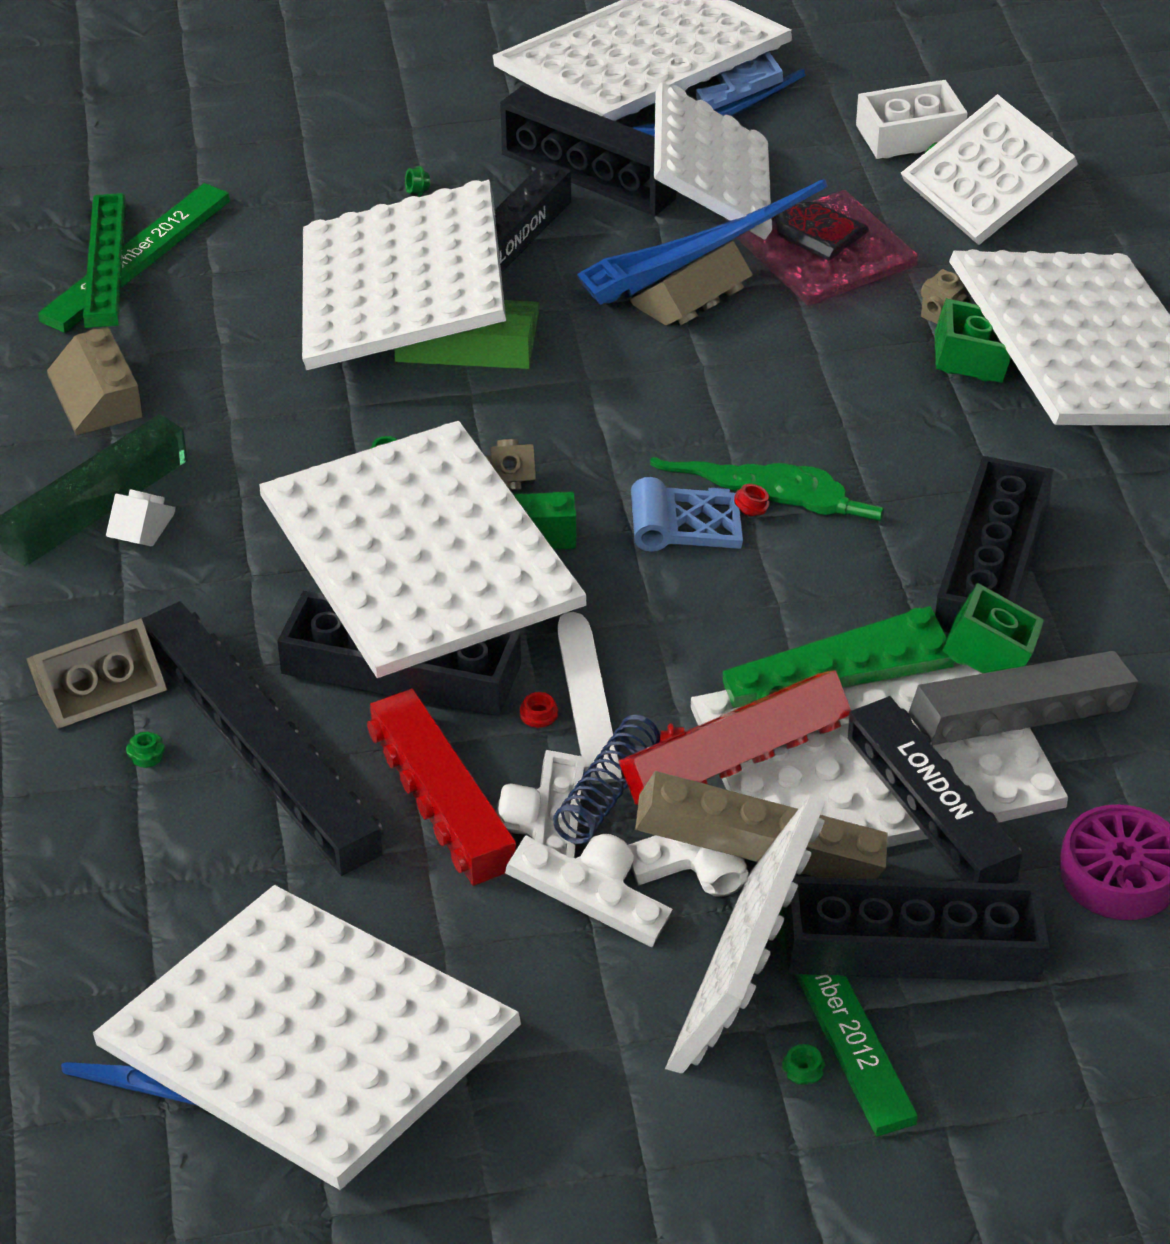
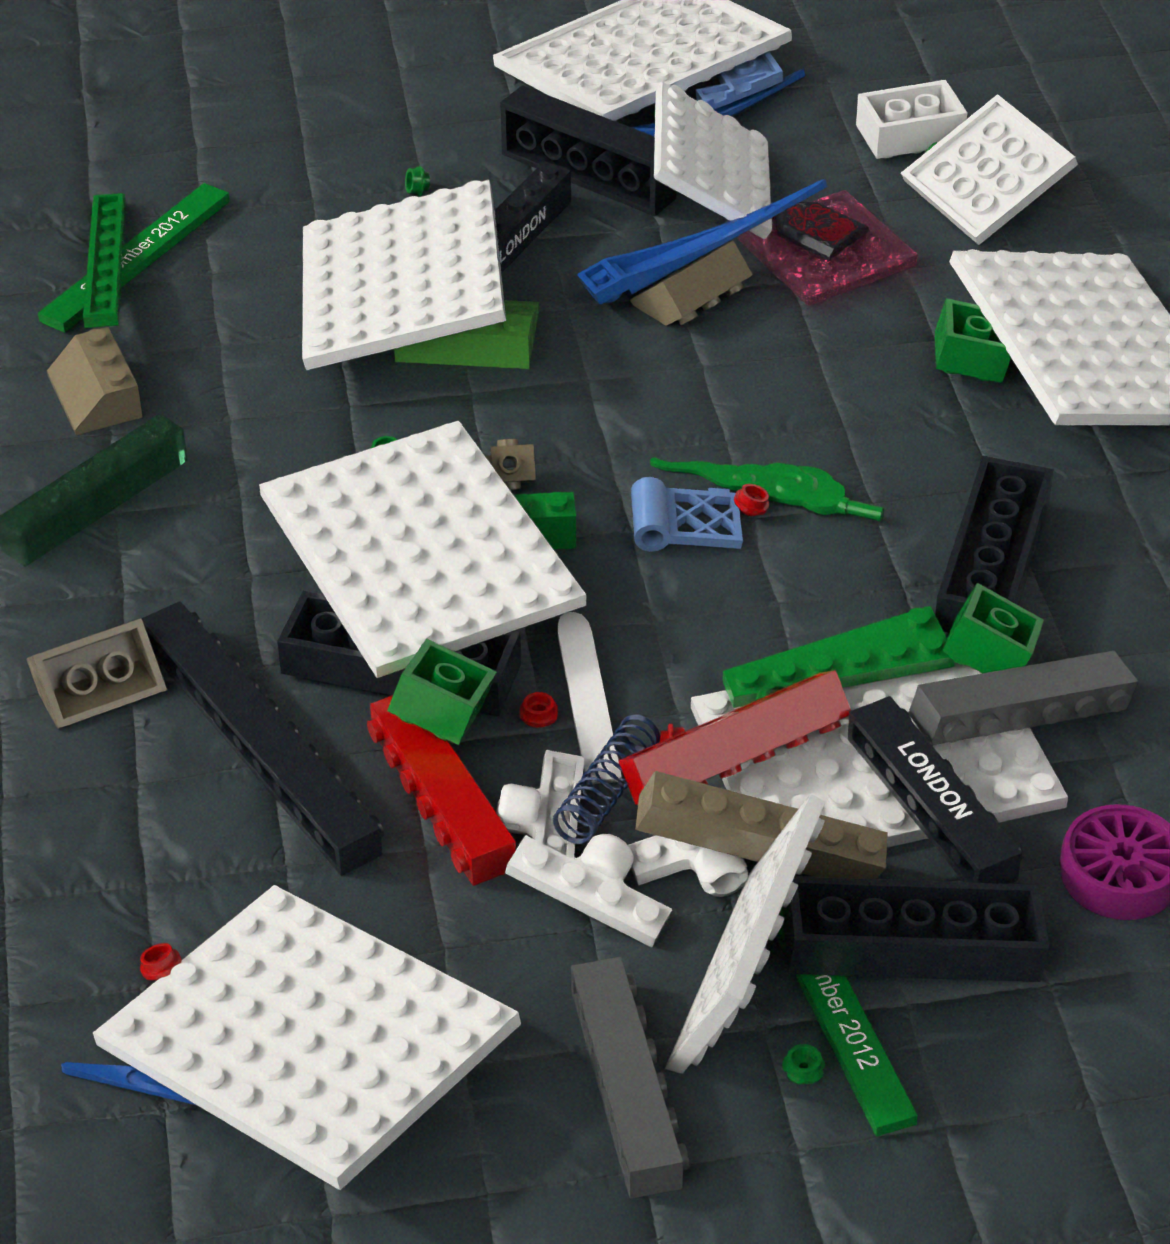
(139, 517): white slope -> none
(145, 749): green plate -> none
(159, 961): none -> red plate
(441, 691): none -> green brick
(627, 1078): none -> dark grey brick
(937, 289): dark tan brick -> none

